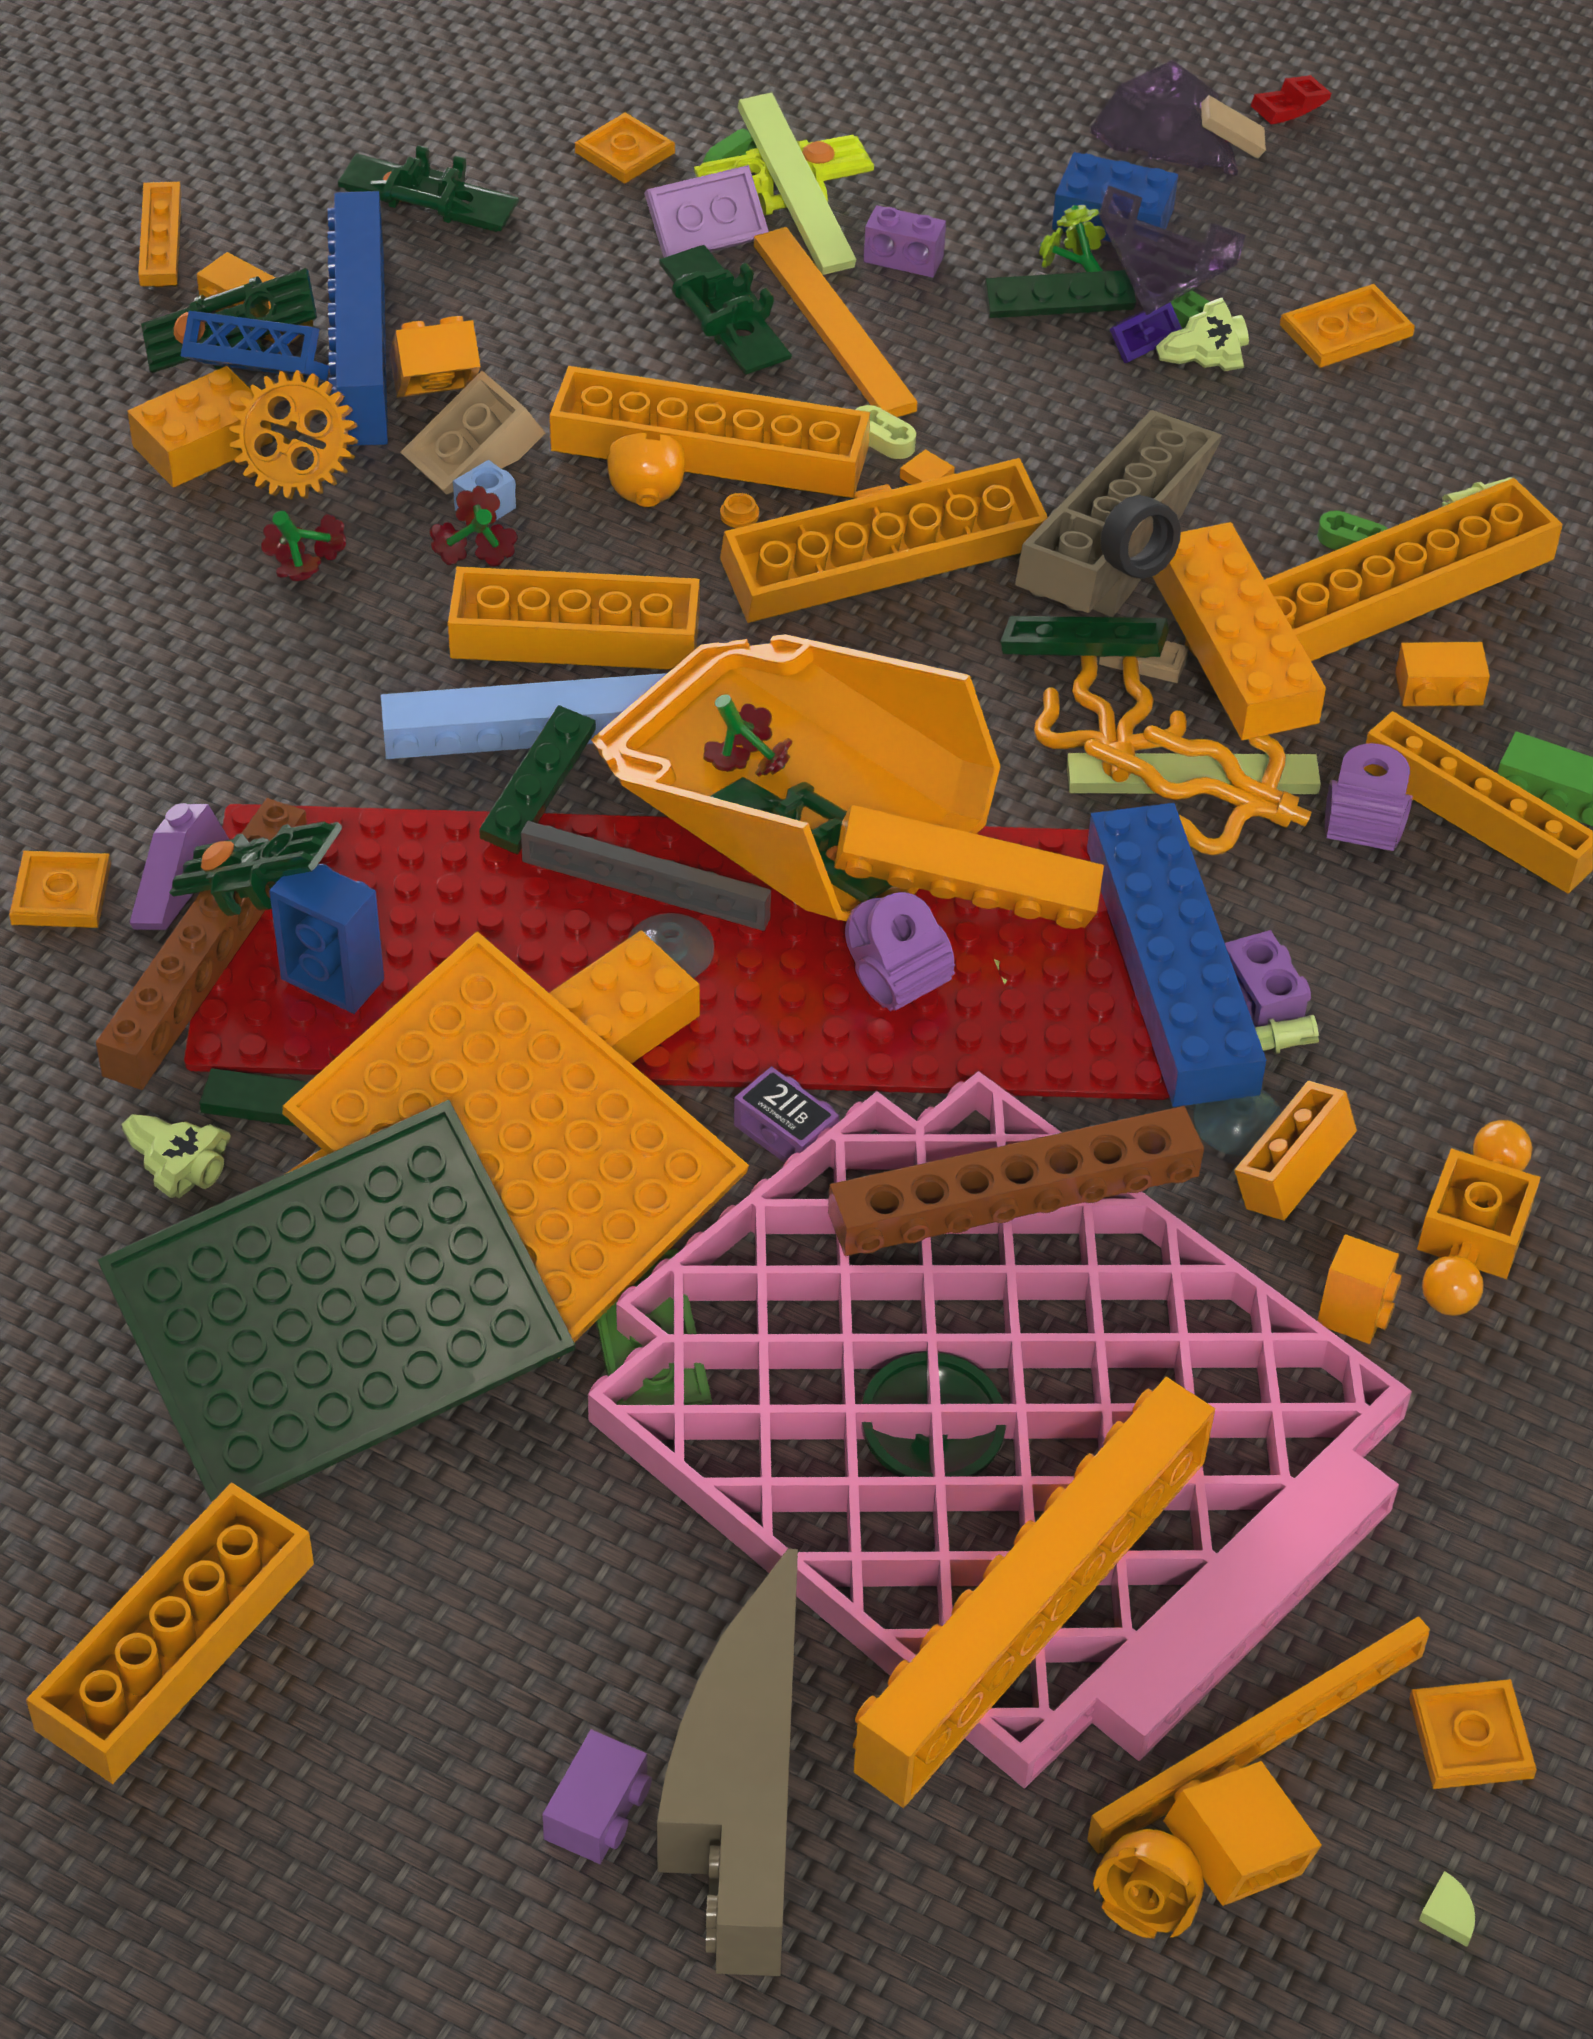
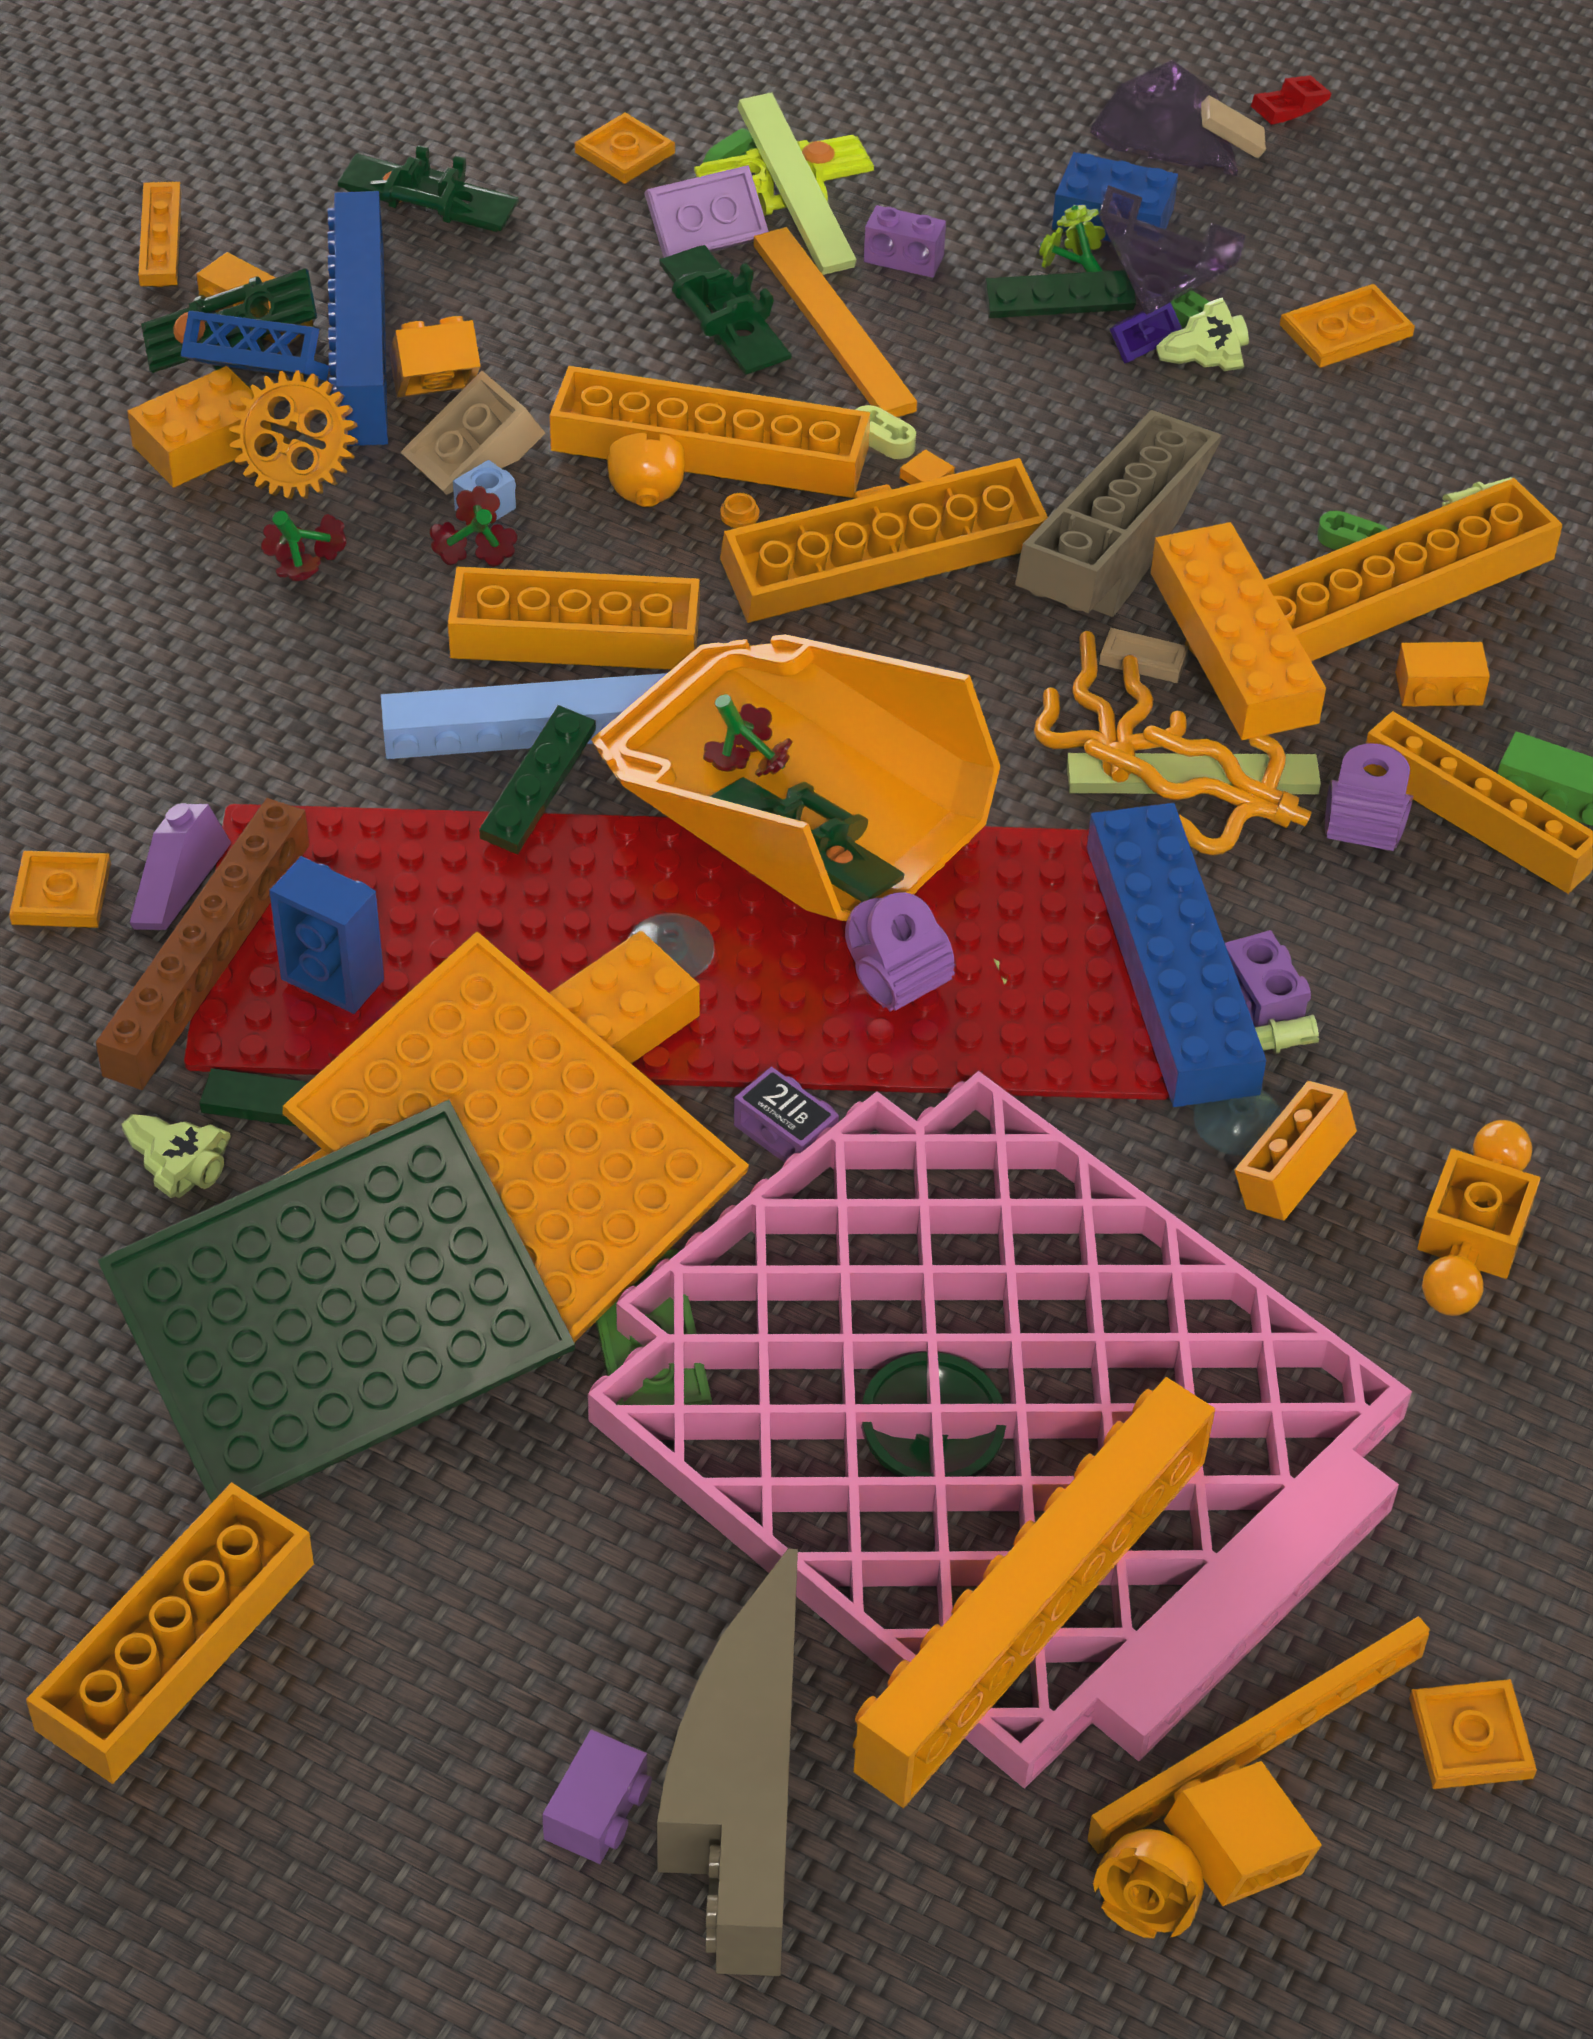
(254, 864): dark green piece -> none
(646, 875): dark grey plate -> none
(968, 867): light orange brick -> none
(1014, 1180): dark orange brick -> none
(1085, 636): dark green plate -> none
(1159, 549): black tyre -> none
(1360, 1289): light orange brick -> none
(1450, 1910): yellowish green tile -> none

